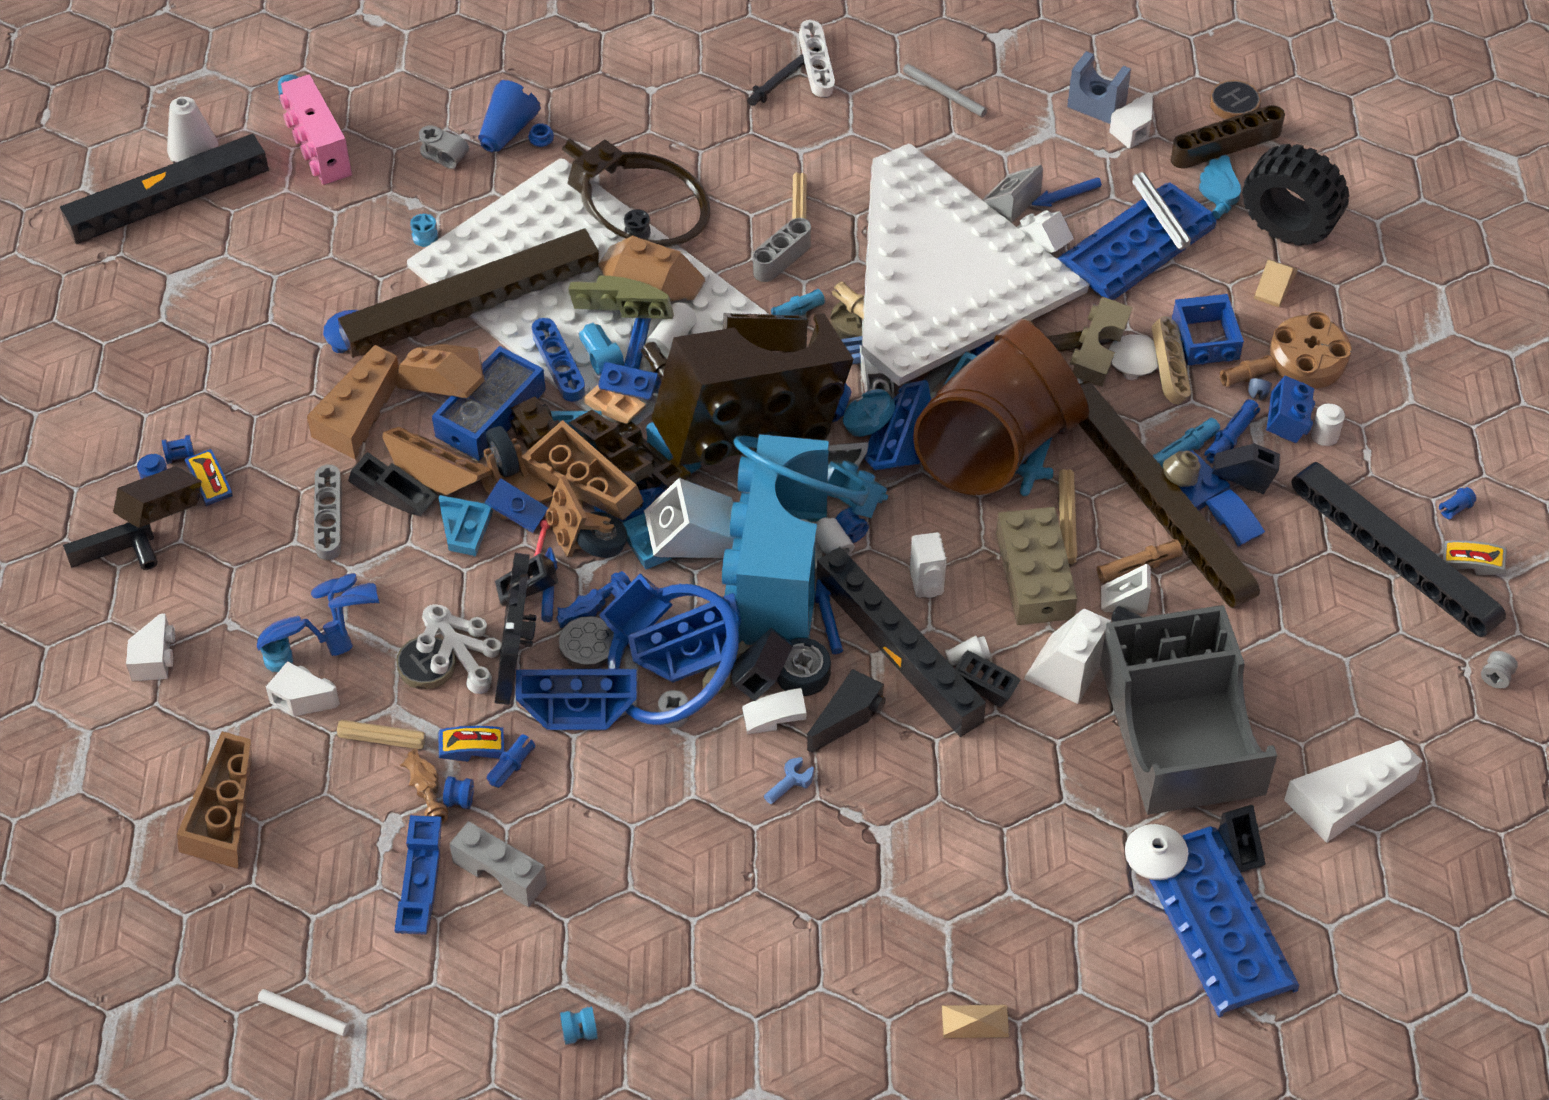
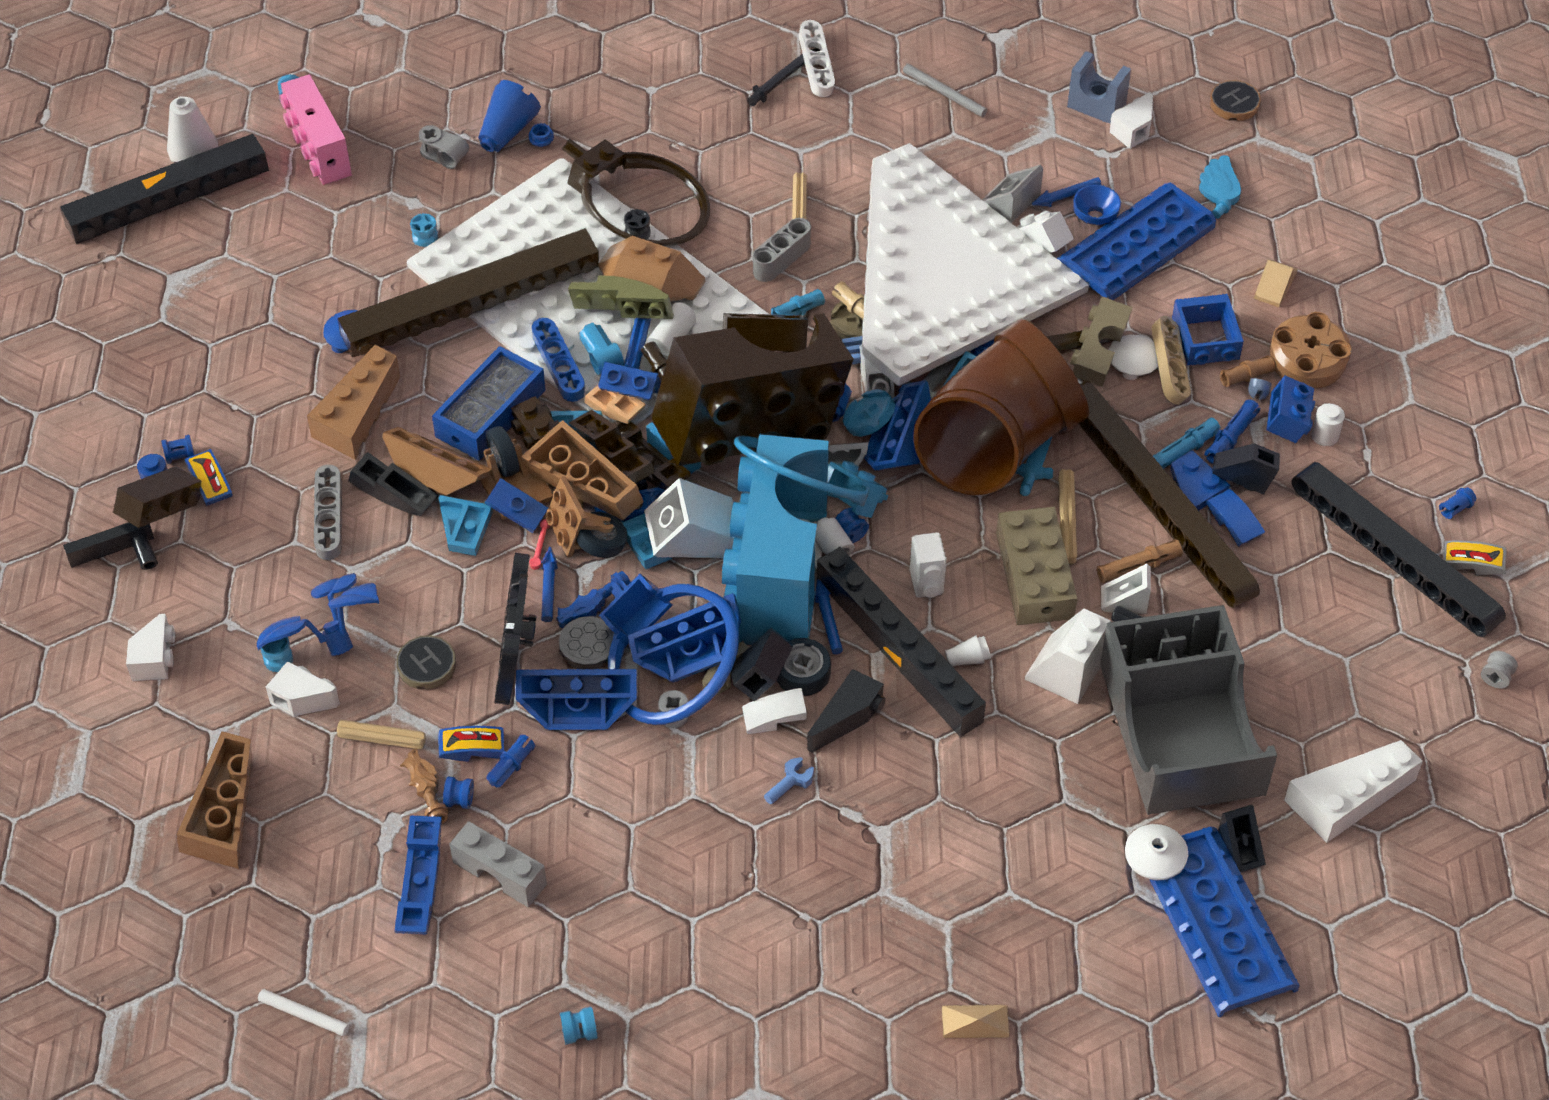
(439, 619): white plant -> none
(442, 370): medium nougat wedge -> none
(543, 578): black slope -> none
(990, 670): black slope -> none
(1096, 199): none -> blue piece
(1161, 211): axle -> none
(1182, 468): dark tan cone -> none
(1227, 136): dark brown beam -> none
(1306, 175): black tyre -> none

